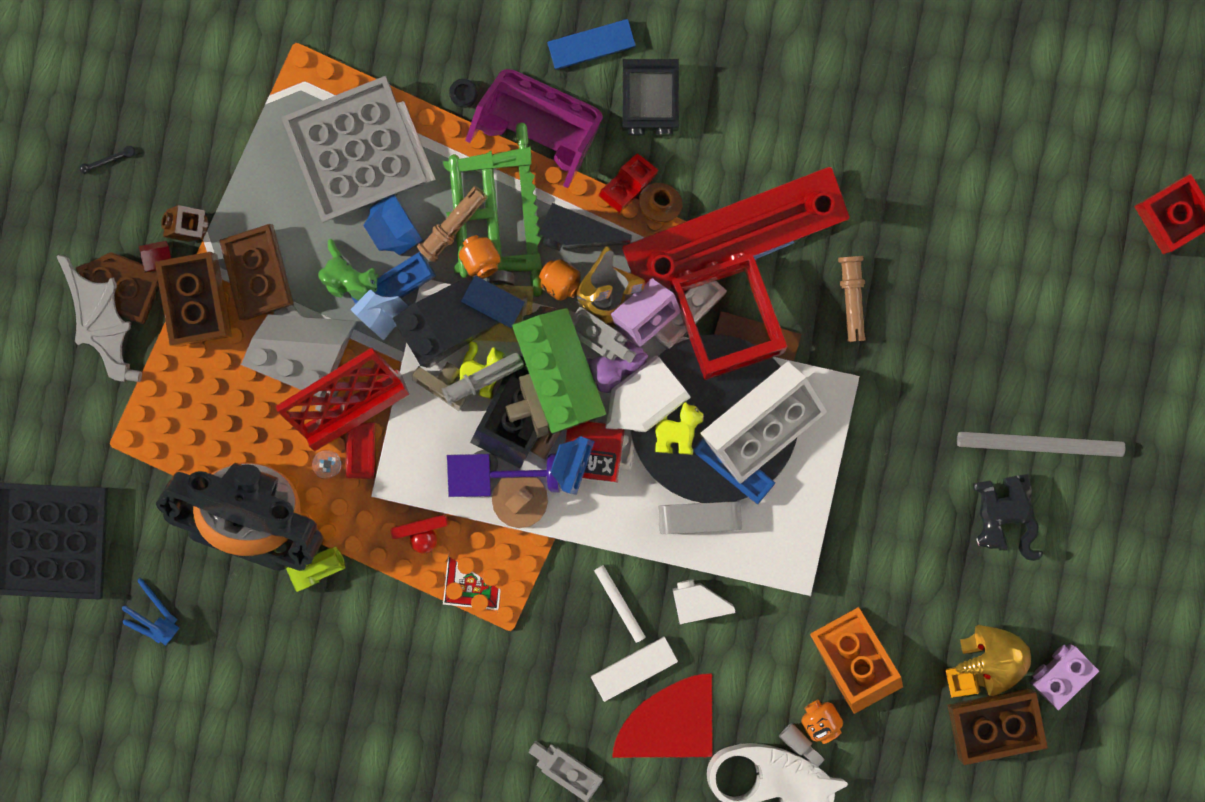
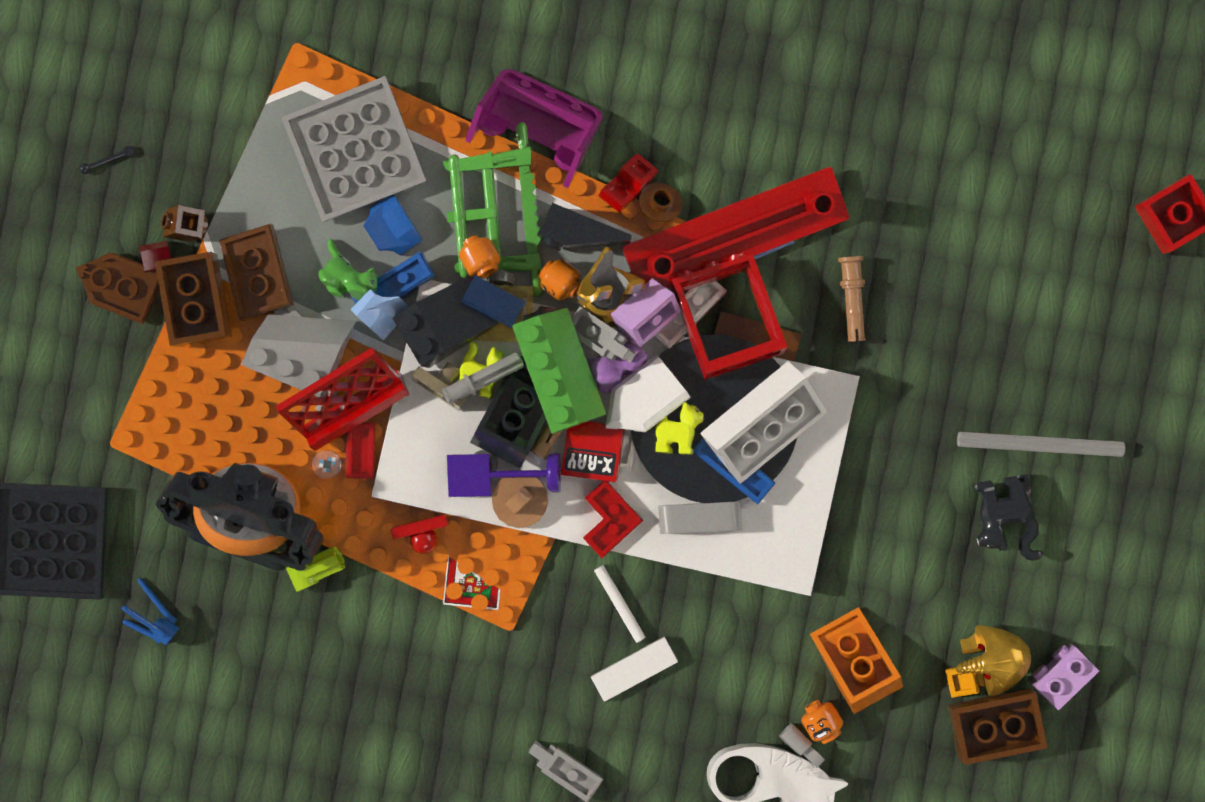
(99, 321): light grey animal -> none
(416, 142): white bar -> none
(444, 233): medium nougat pin -> none
(463, 93): black tile -> none
(529, 407): dark tan tile -> none
(571, 463): blue slope -> none
(591, 44): blue tile -> none
(617, 521): none -> red tile
(650, 96): window -> none
(670, 722): red sticker -> none
(698, 602): white slope -> none

